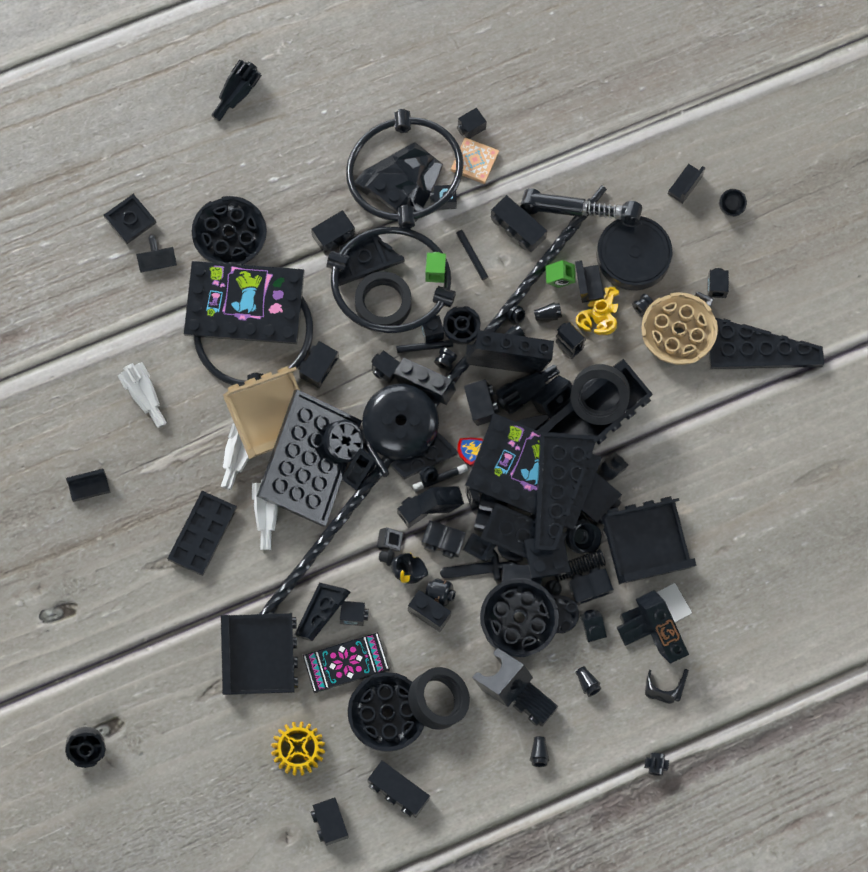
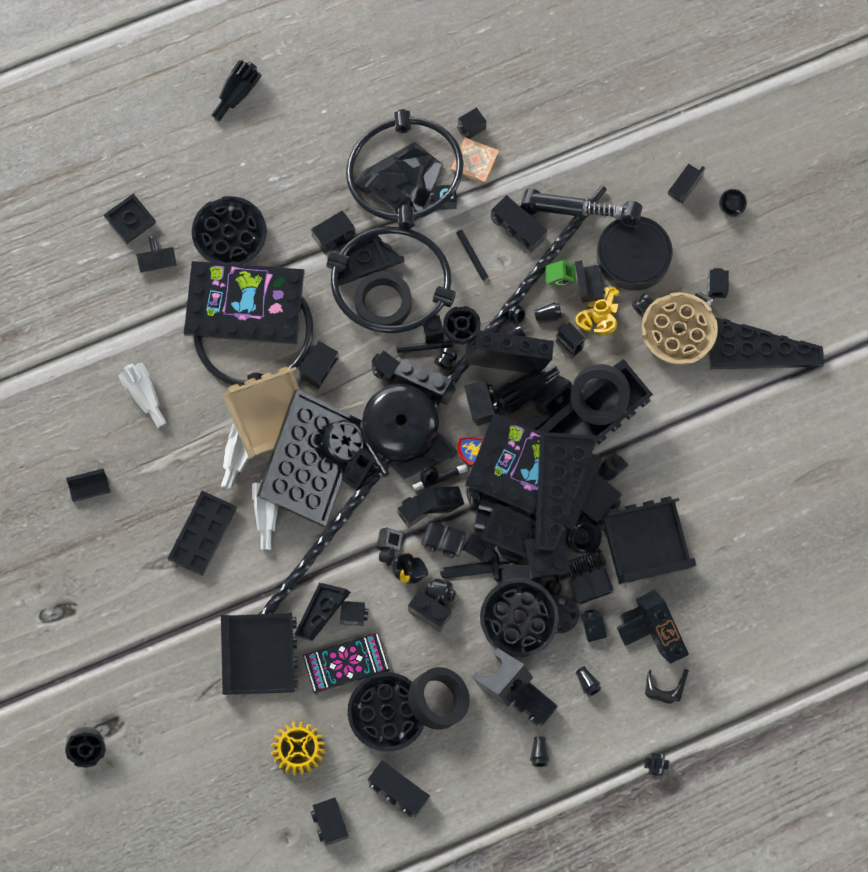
(435, 267): bright green brick -> none
(675, 602): white sticker -> none

